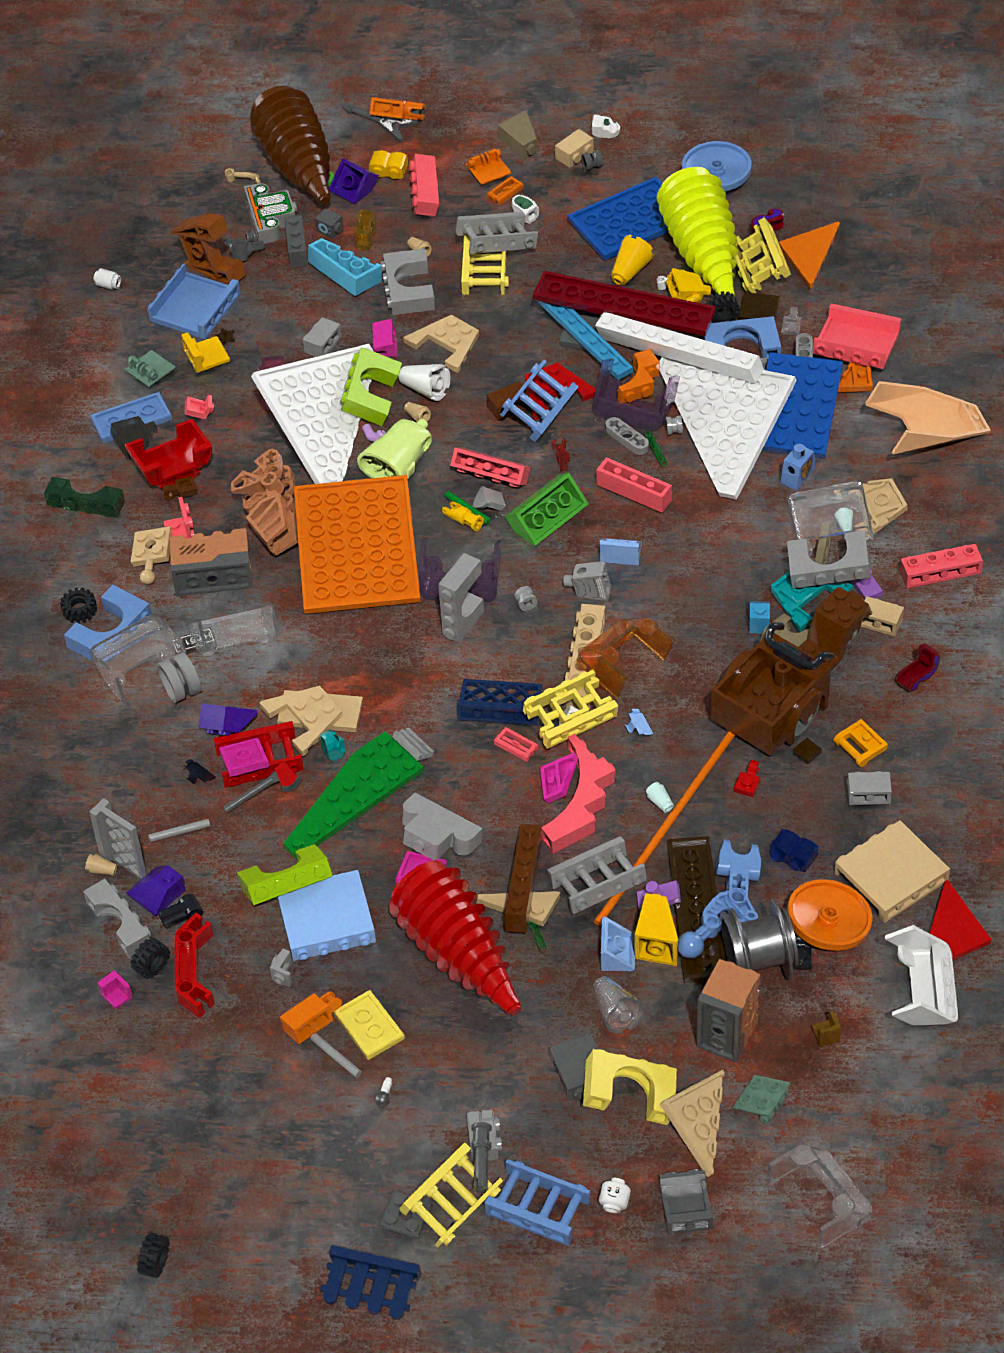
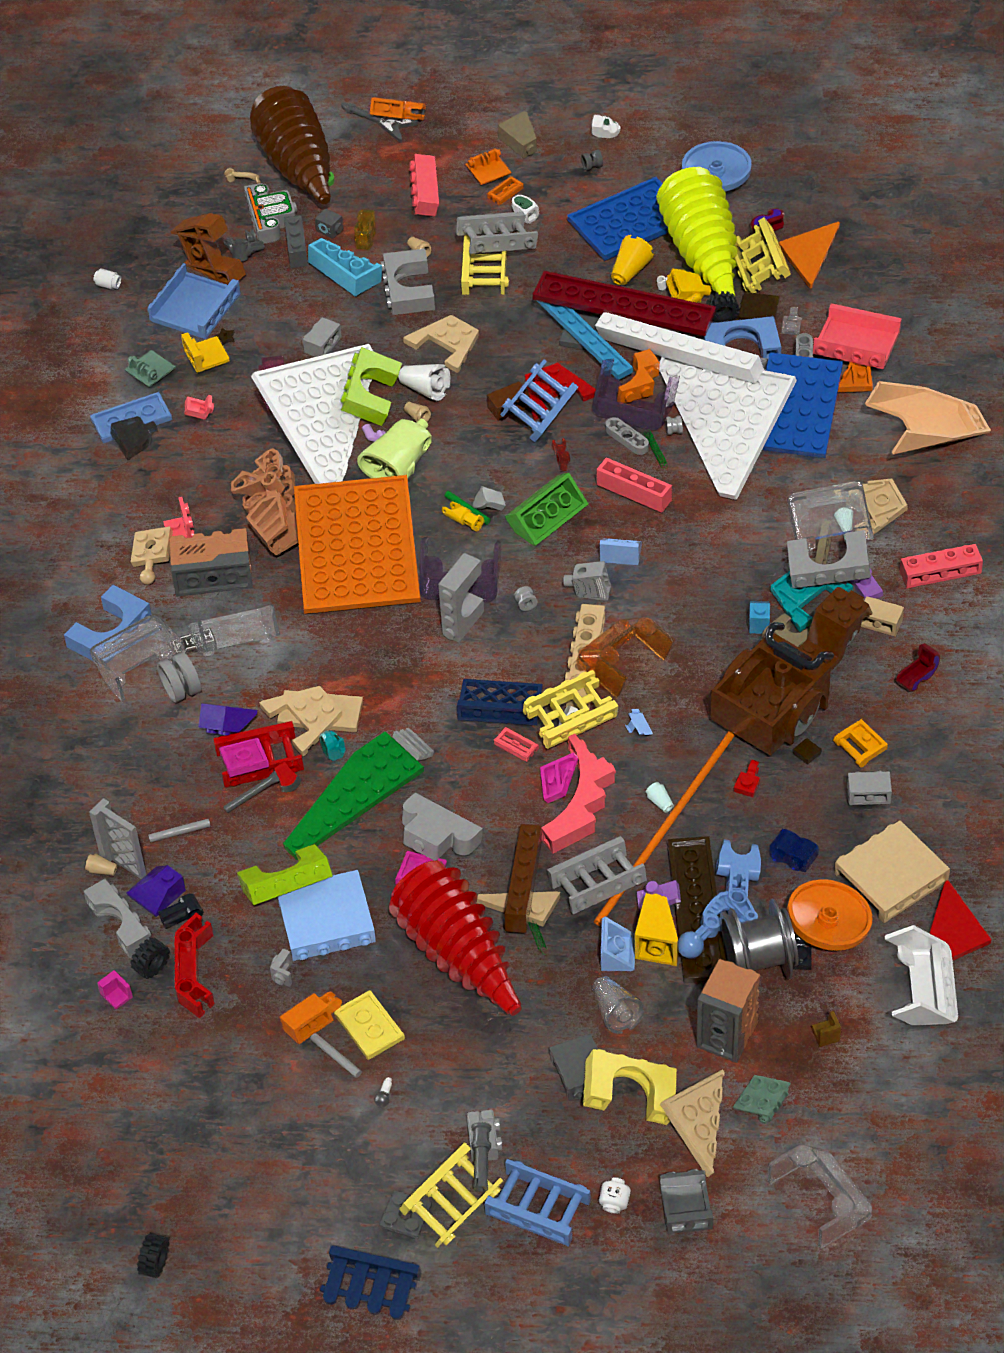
(75, 597): black tyre -> none
(103, 502): clear green arch -> none
(175, 458): red cylinder -> none
(182, 487): reddish brown plate -> none
(197, 770): black piece -> none
(352, 181): dark purple slope -> none
(385, 338): dark pink hinge -> none
(388, 164): yellow brick -> none
(491, 466): coral brick -> none
(571, 148): tan brick -> none
(802, 462): medium blue torso -> none

